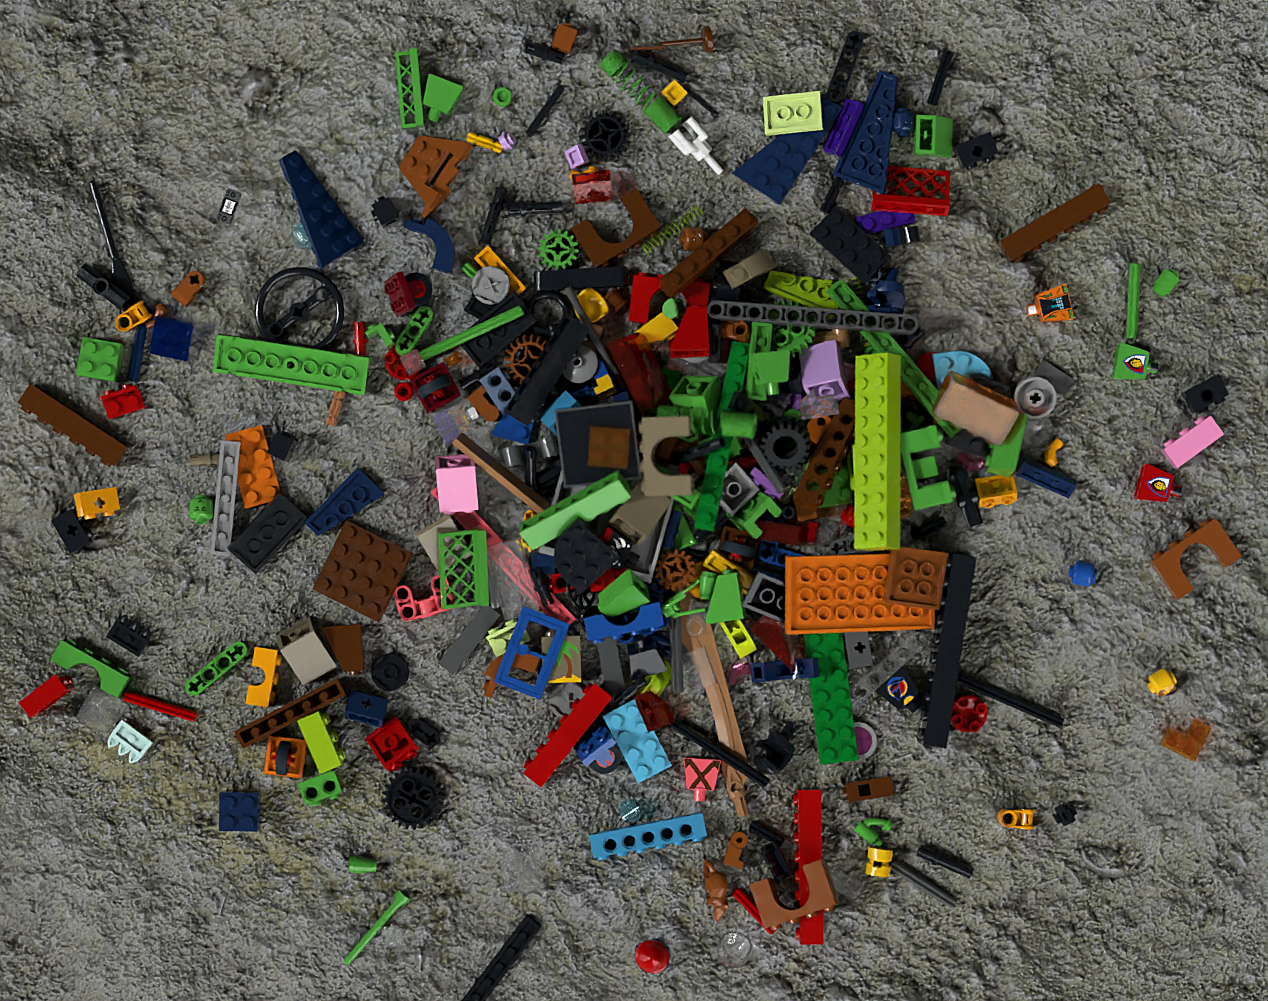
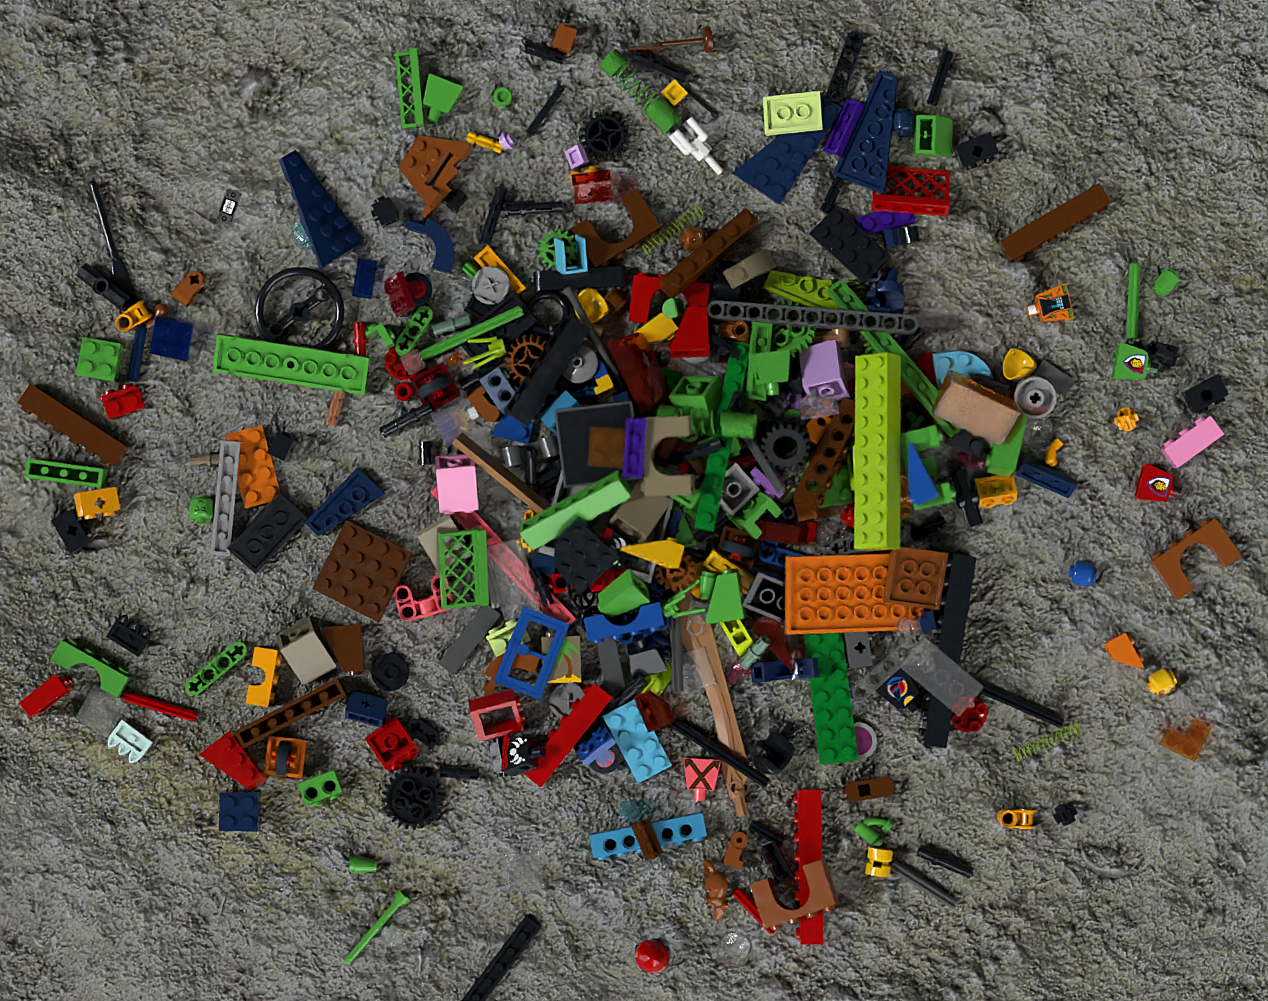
(65, 473): none -> bright green brick
(235, 761): none -> red wedge
(322, 741): lime brick -> none
(364, 278): none -> clear blue tile
(413, 416): none -> black pin
(424, 453): none -> black pin
(451, 324): none -> sand green pin
(455, 200): none -> black bush
(459, 772): none -> black pin
(495, 702): none -> red window
(496, 350): none -> lime plant
(496, 749): none -> hinge
(520, 754): none -> black torso
(581, 265): none -> medium azure piece
(634, 447): none -> dark purple plate
(647, 839): none -> reddish brown hinge
(662, 552): none -> yellow slope
(724, 348): none -> black piece
(754, 652): none -> sand green pin
(918, 624): none -> leg
(920, 484): none -> blue slope
(941, 676): none -> clear tile
(1018, 365): none -> yellow helmet
(1070, 731): none -> lime piece
(1121, 649): none -> orange slope
(1126, 419): none -> light orange gear
(1164, 353): none -> black piece

